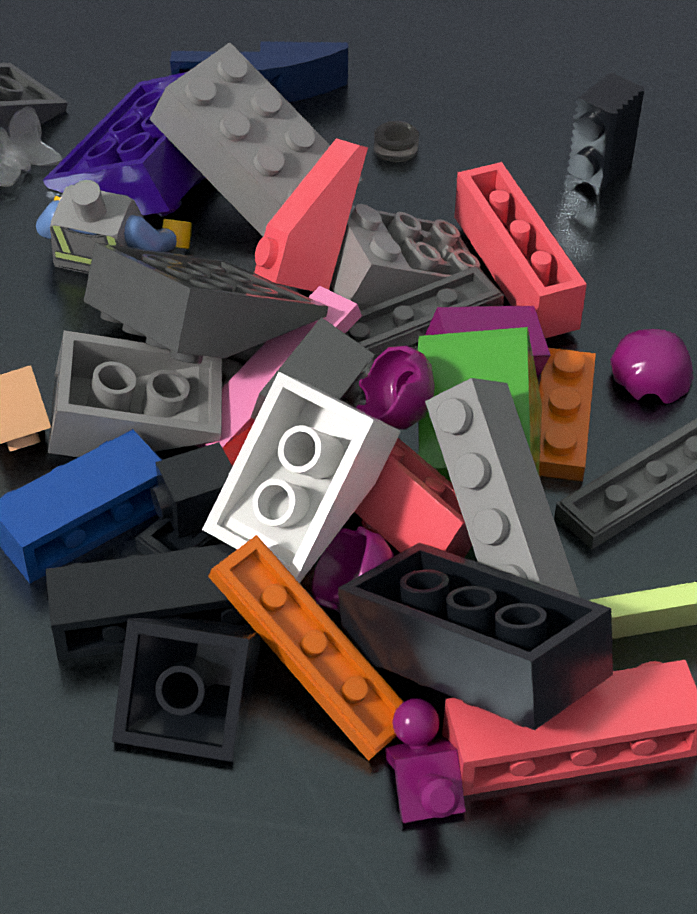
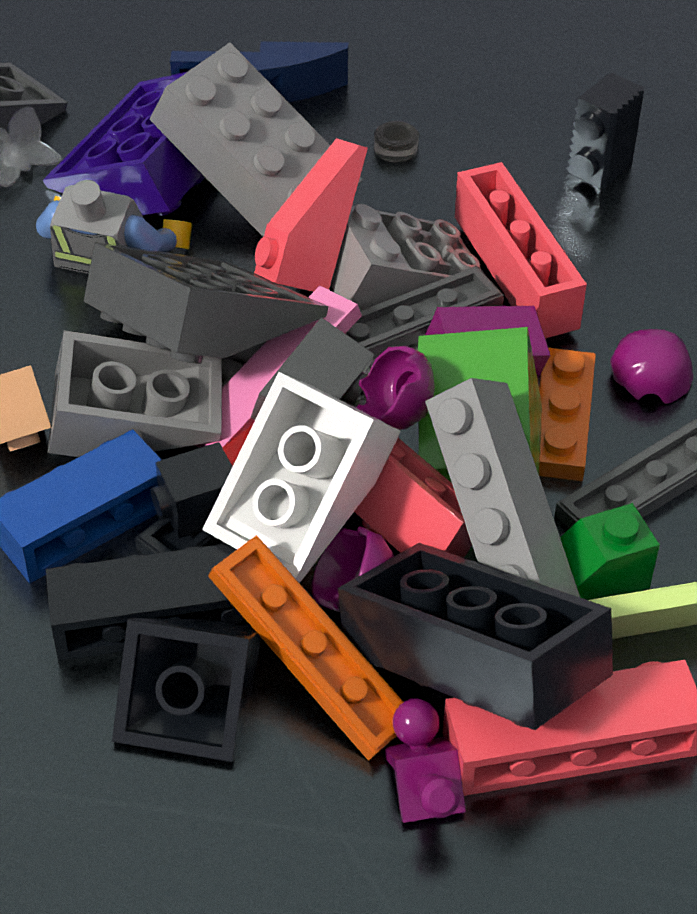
(611, 553): none -> green slope

